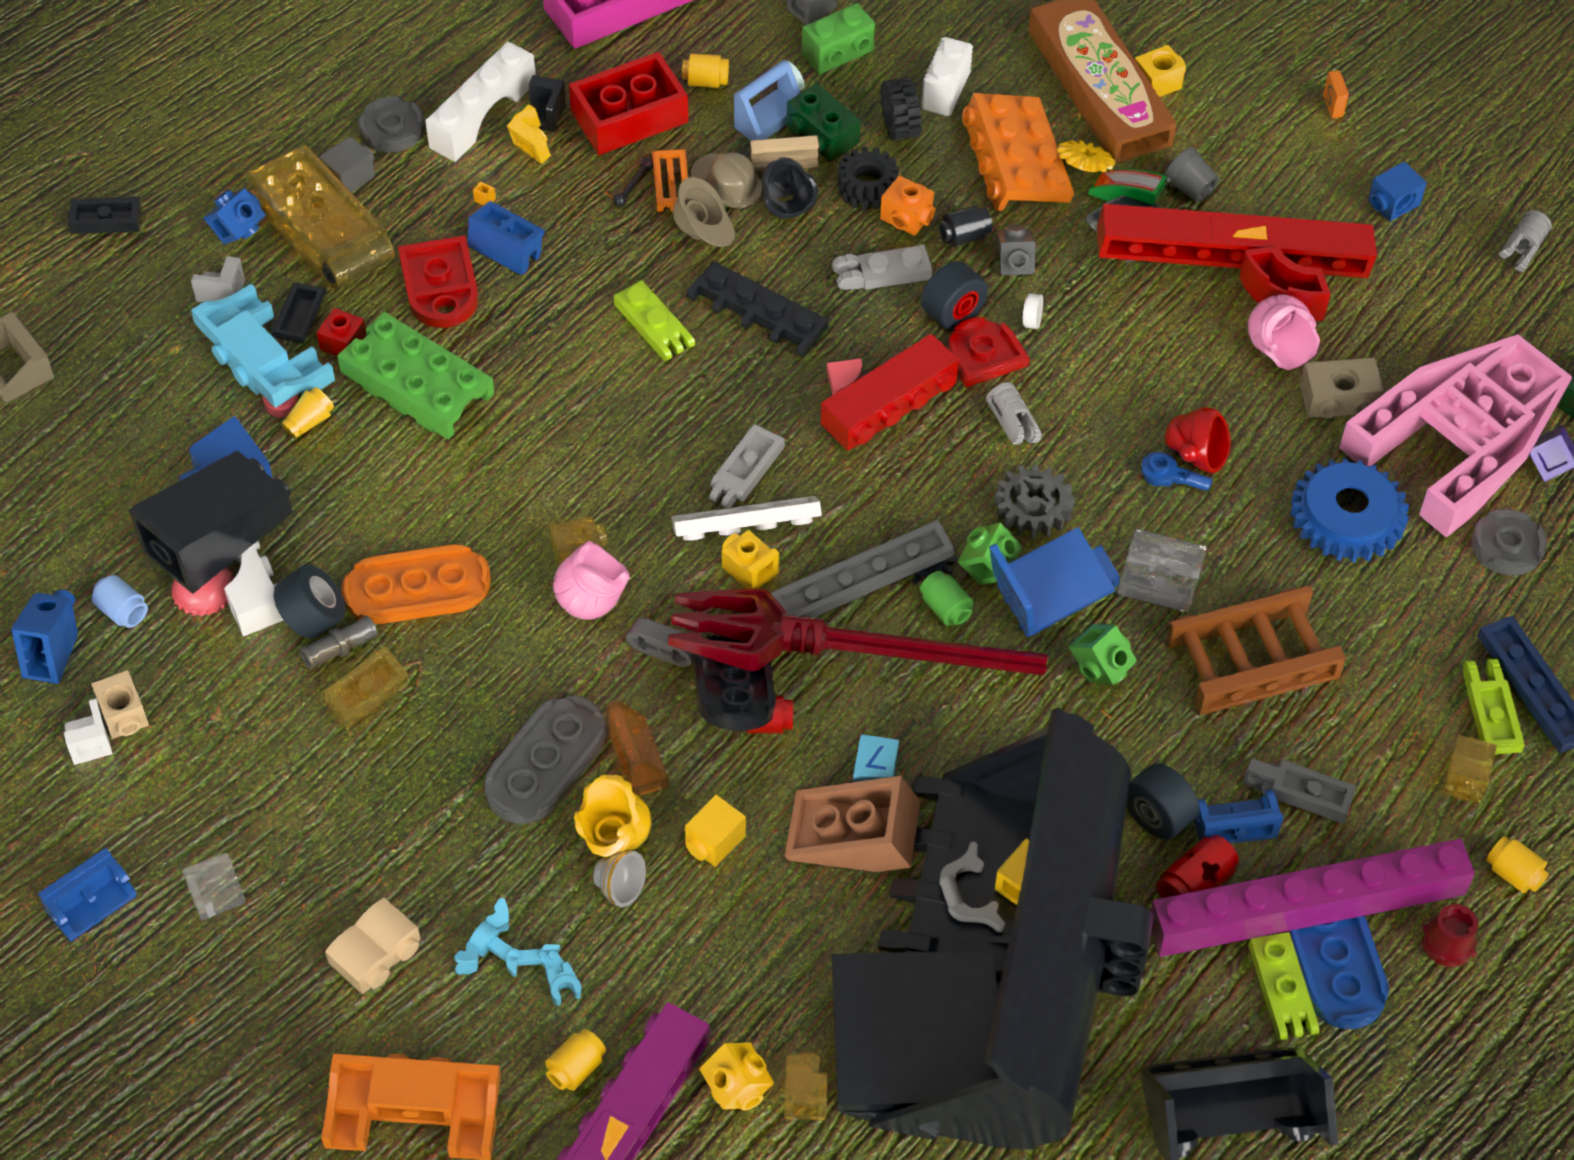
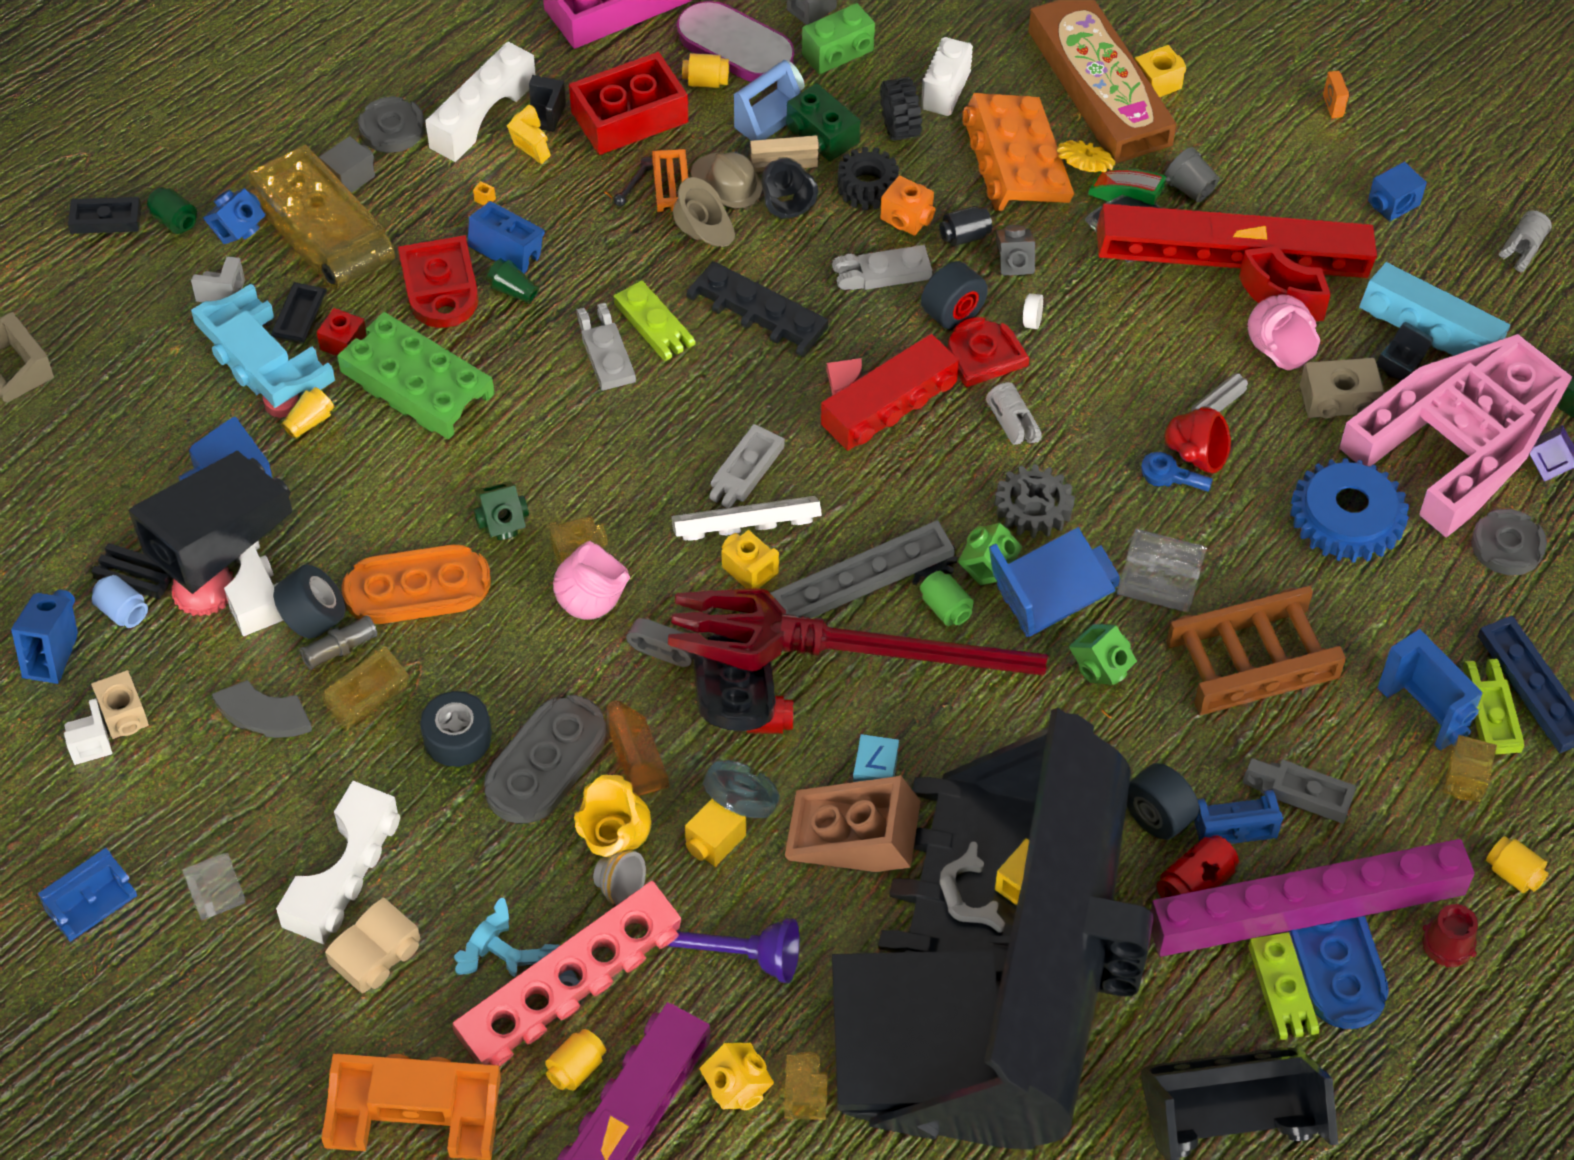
(137, 566): none -> black tile
(172, 210): none -> dark green brick
(261, 713): none -> dark grey tile
(317, 902): none -> white arch
(456, 728): none -> black wheel
(491, 501): none -> dark green brick
(510, 280): none -> dark green cone
(606, 349): none -> light grey hinge
(644, 907): none -> coral brick
(724, 31): none -> flat silver tile
(741, 791): none -> clear light blue tile
(774, 949): none -> dark purple piece
(1224, 393): none -> light grey axle
(1404, 352): none -> black bracket
(1434, 683): none -> blue panel
(1447, 319): none -> medium azure brick

